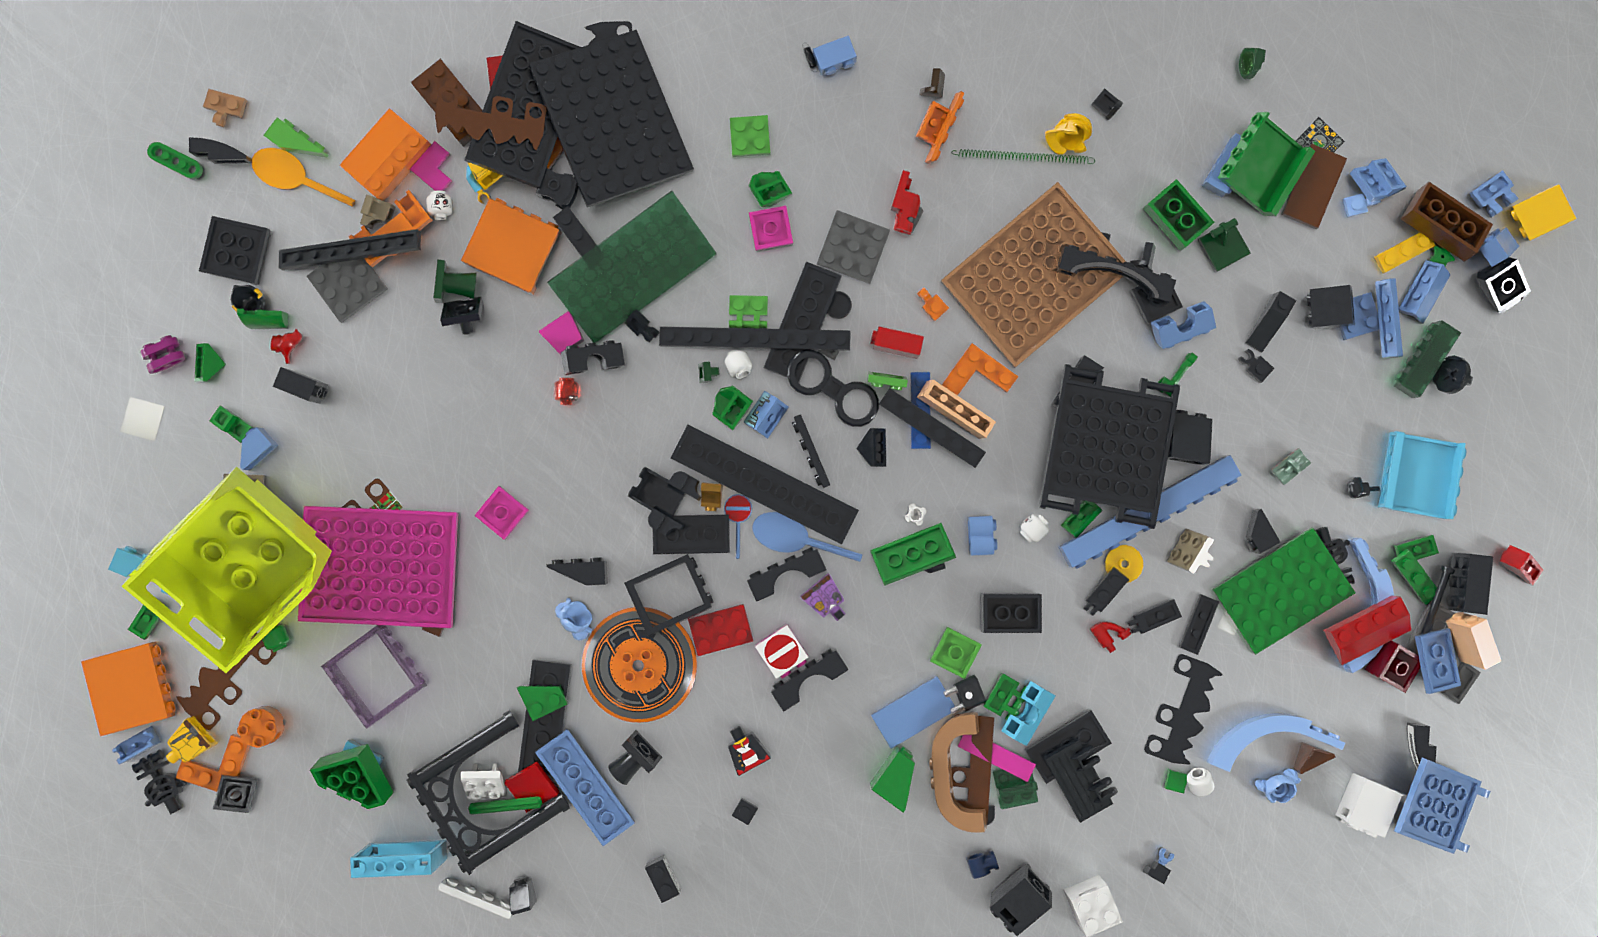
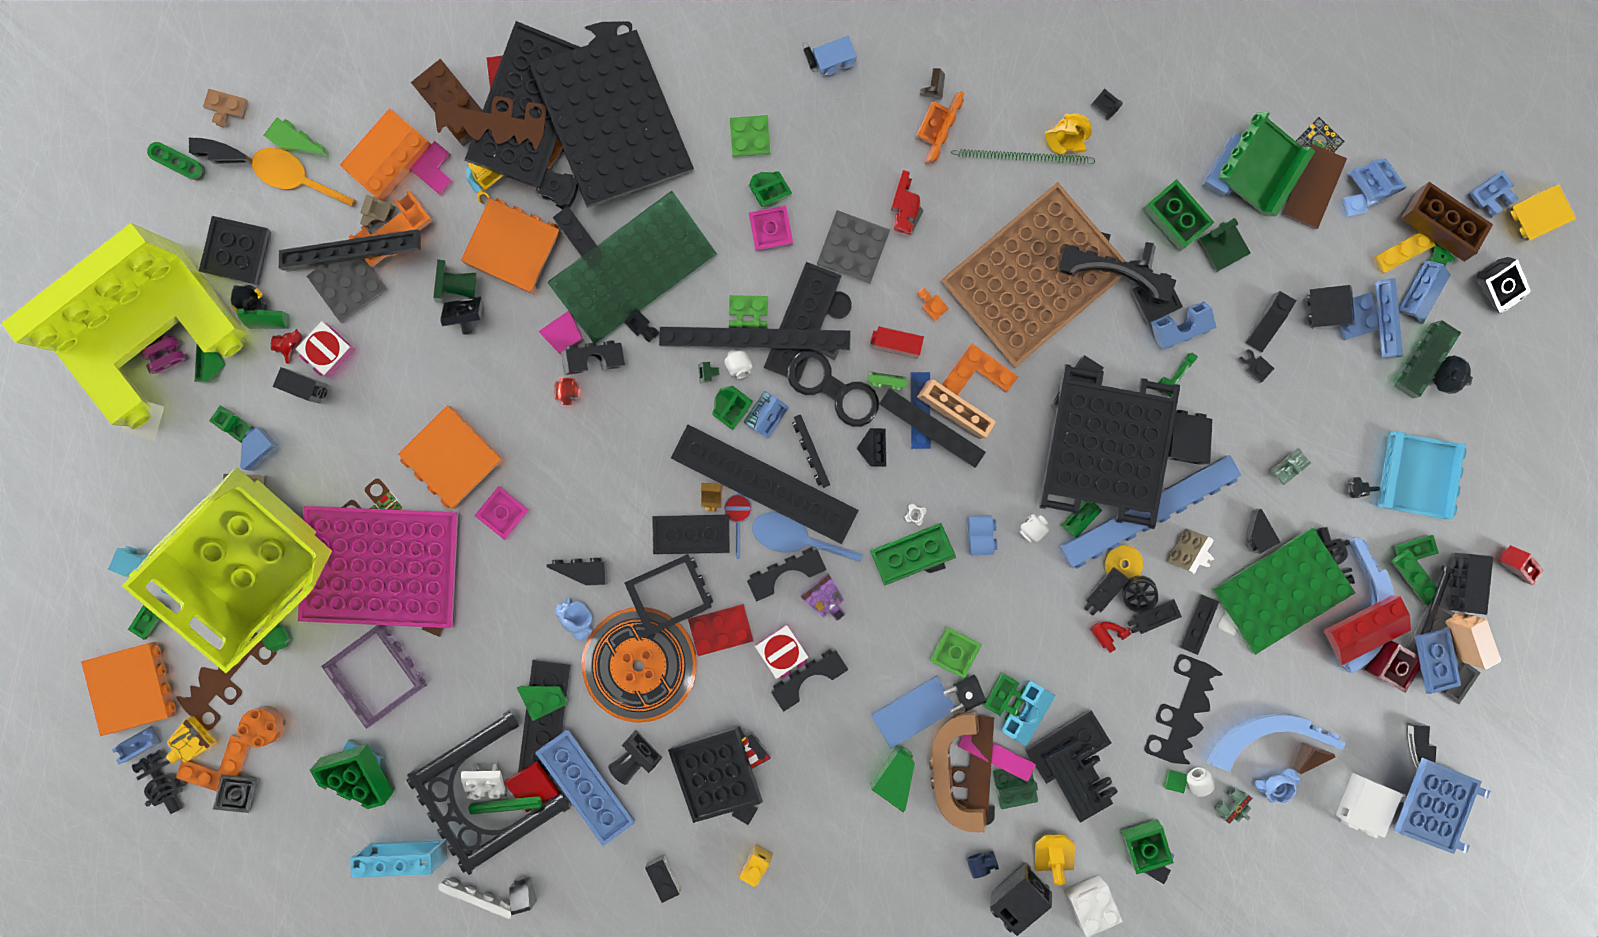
(116, 308): none -> neon yellow plate
(325, 349): none -> piece
(439, 205): white head -> none
(450, 457): none -> orange panel
(663, 497): black piece -> none
(715, 775): none -> black plate
(755, 866): none -> yellow torso
(1011, 612): black brick -> none
(1055, 854): none -> yellow piece
(1140, 594): none -> black wheel
(1147, 846): none -> green slope
(1237, 809): none -> sand green hips
(1251, 62): dark green rock -> none
(1498, 246): medium blue brick -> none

